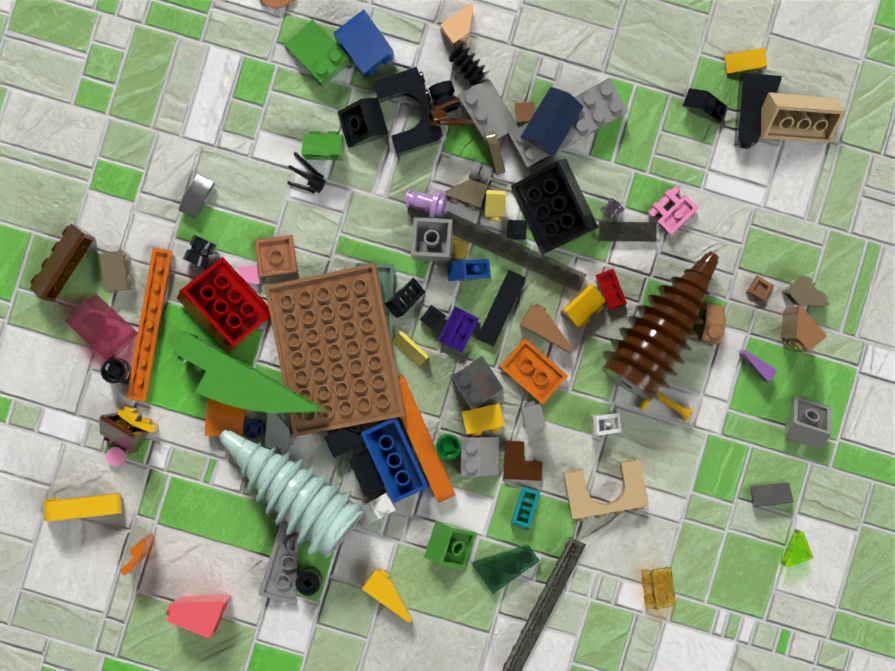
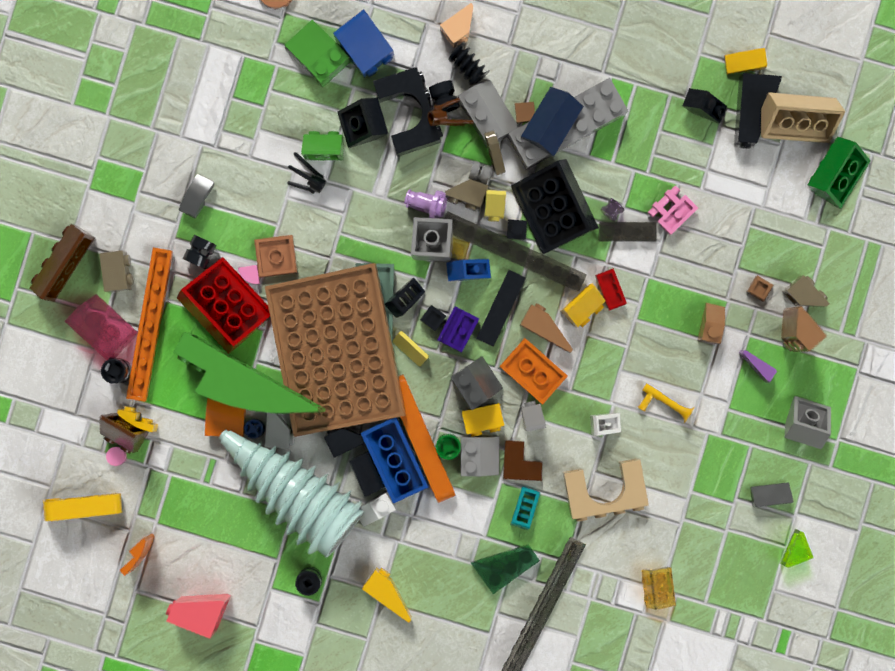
(282, 567): light grey wing -> none
(450, 545): bright green slope -> none
(661, 332): reddish brown cone -> none
(839, 171): none -> green slope

